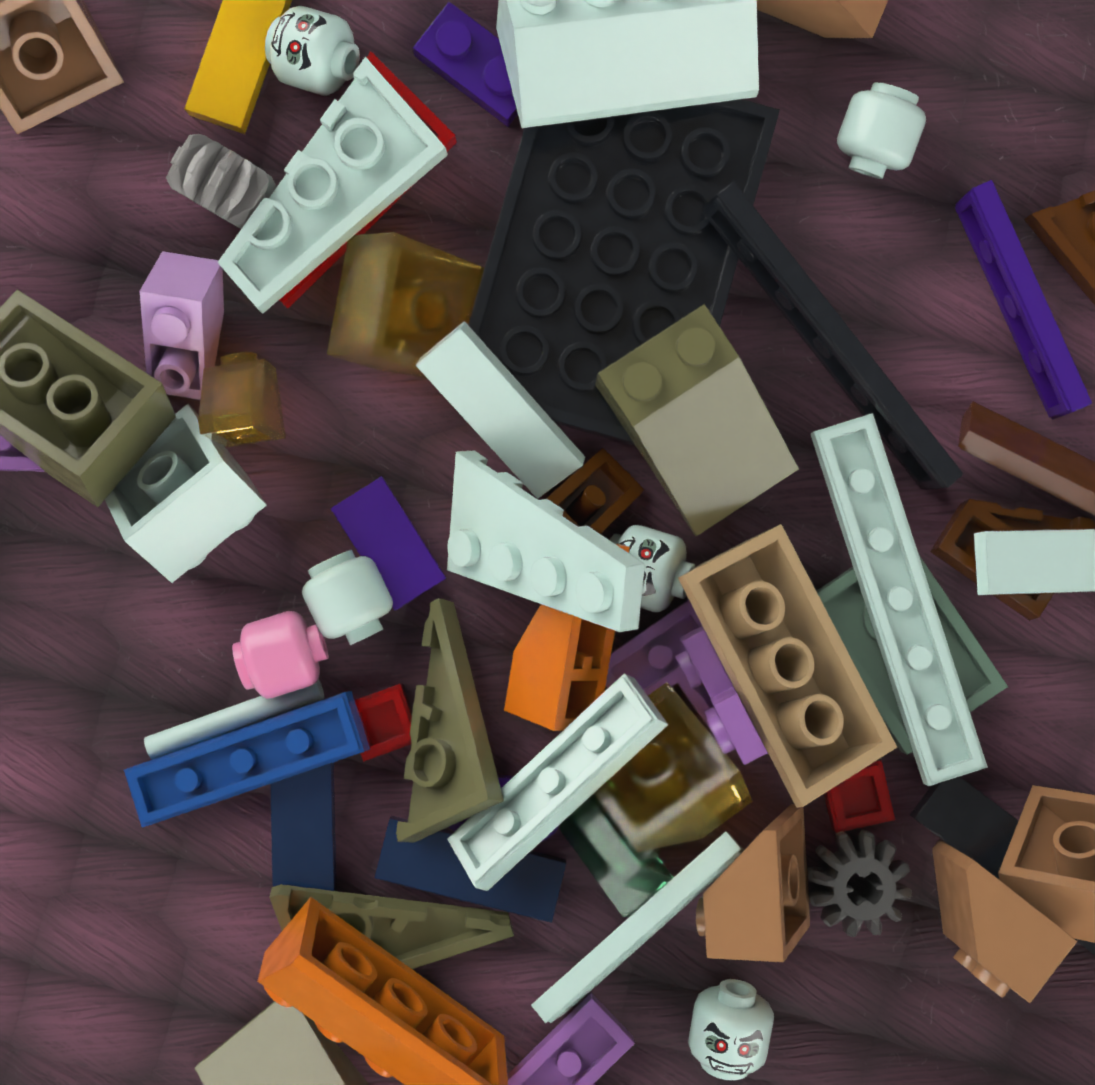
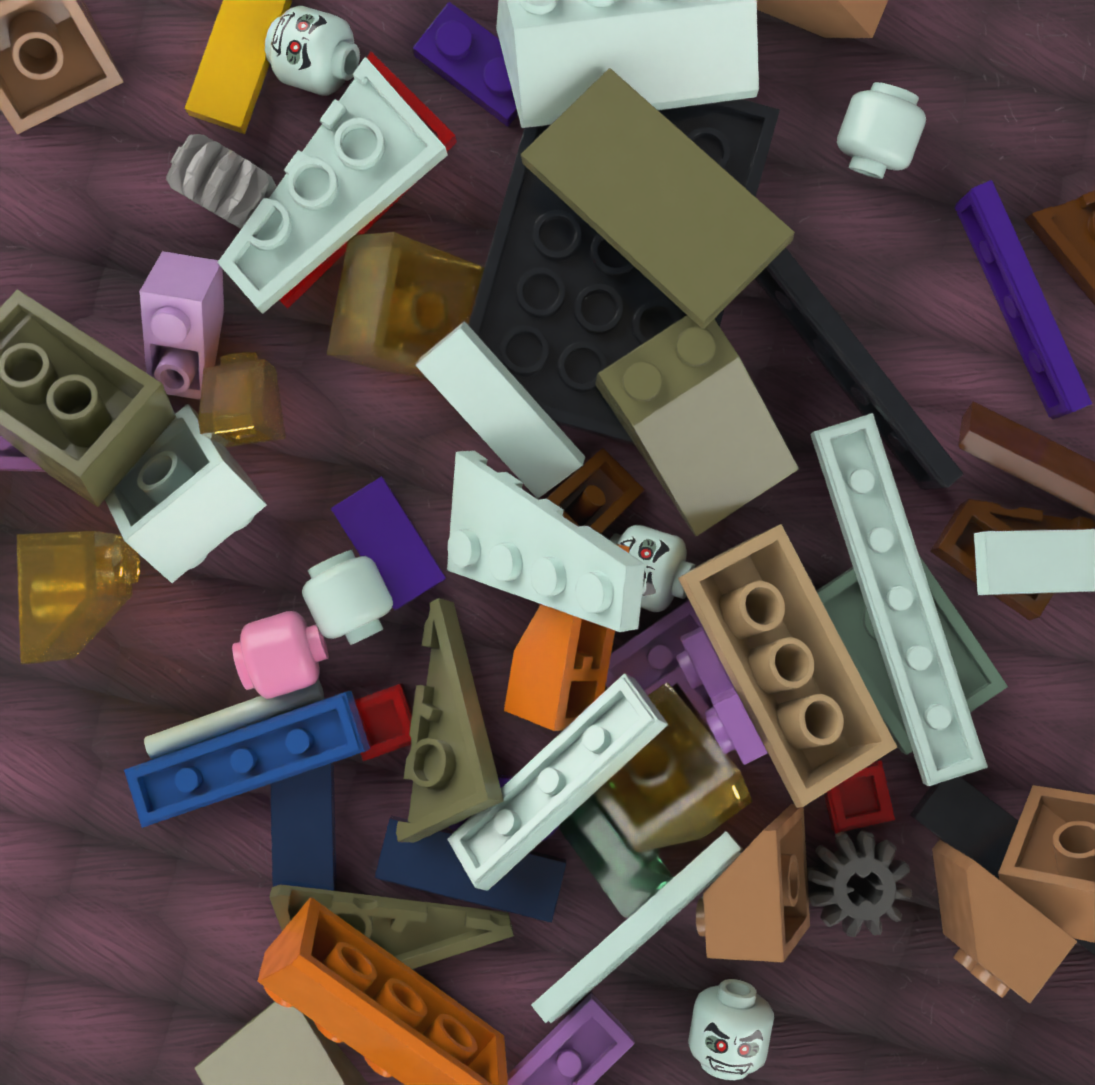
(70, 590): none -> clear yellow slope
(657, 198): none -> olive tile

